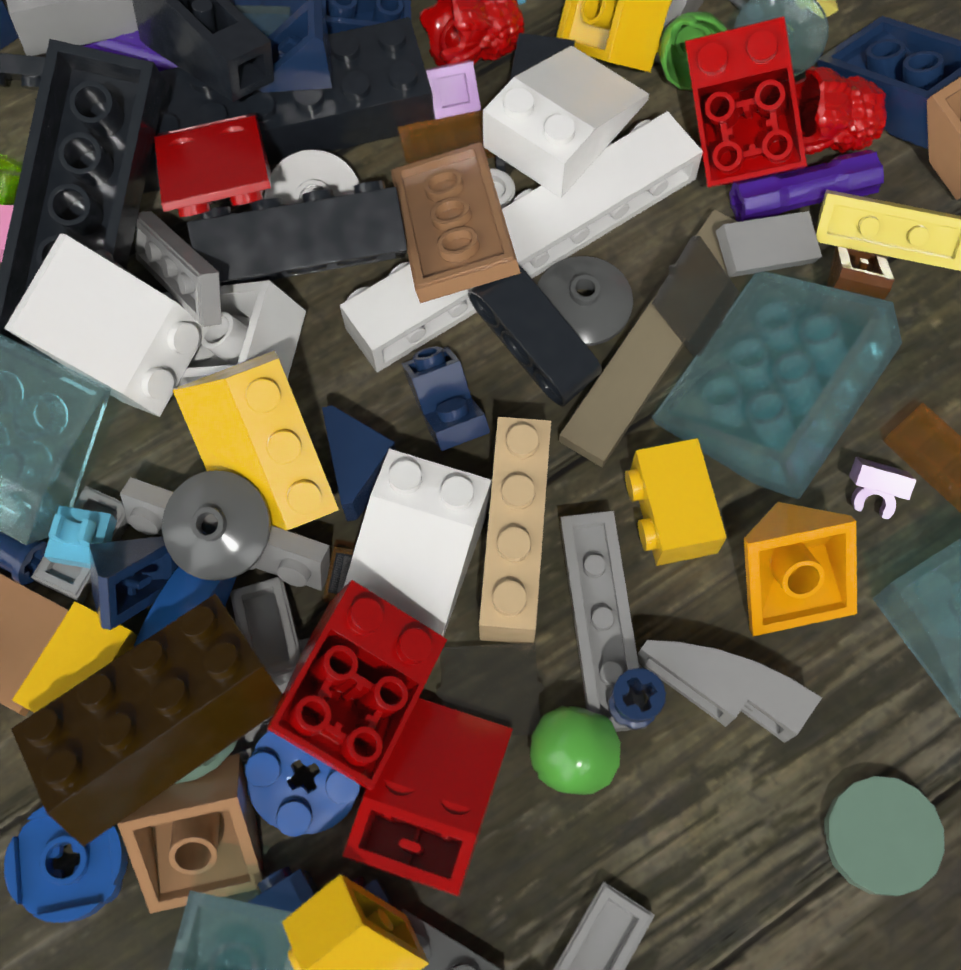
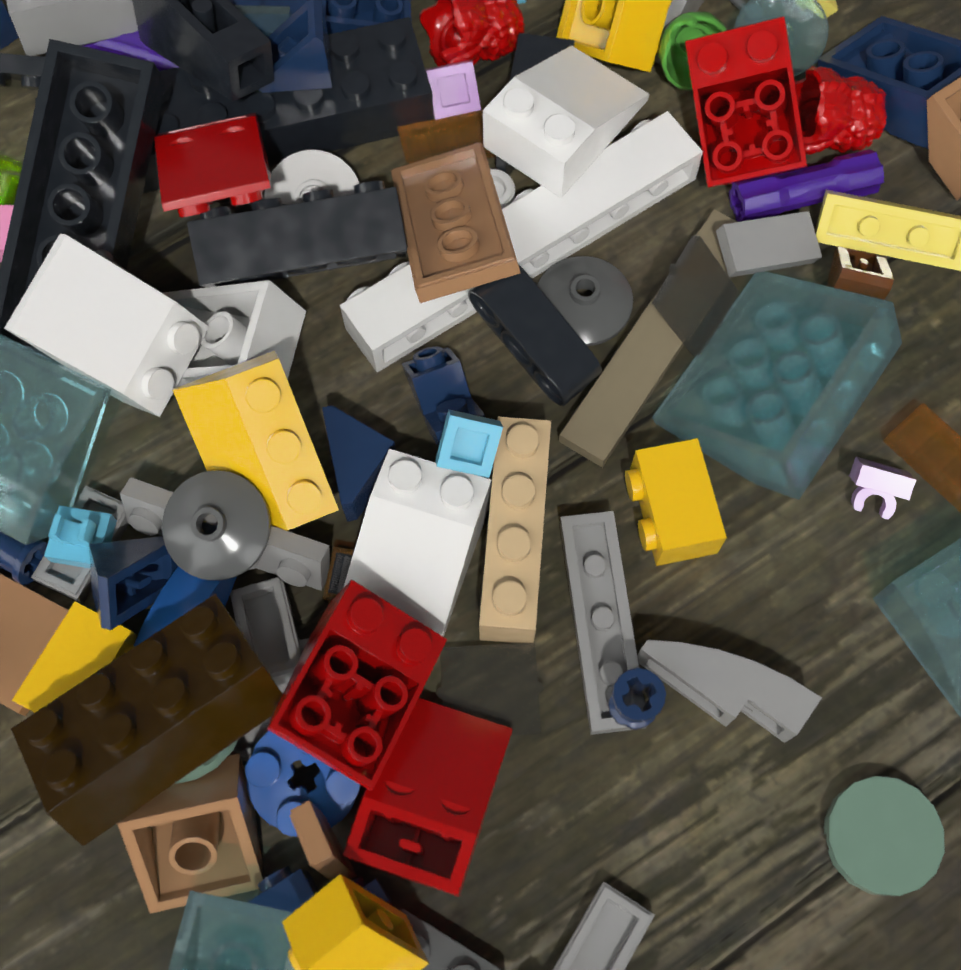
(47, 890): blue plate -> none
(178, 268): light grey tile -> none
(320, 842): none -> medium nougat tile
(468, 443): none -> medium azure tile
(575, 750): bright green hair -> none
(800, 568): light orange slope -> none

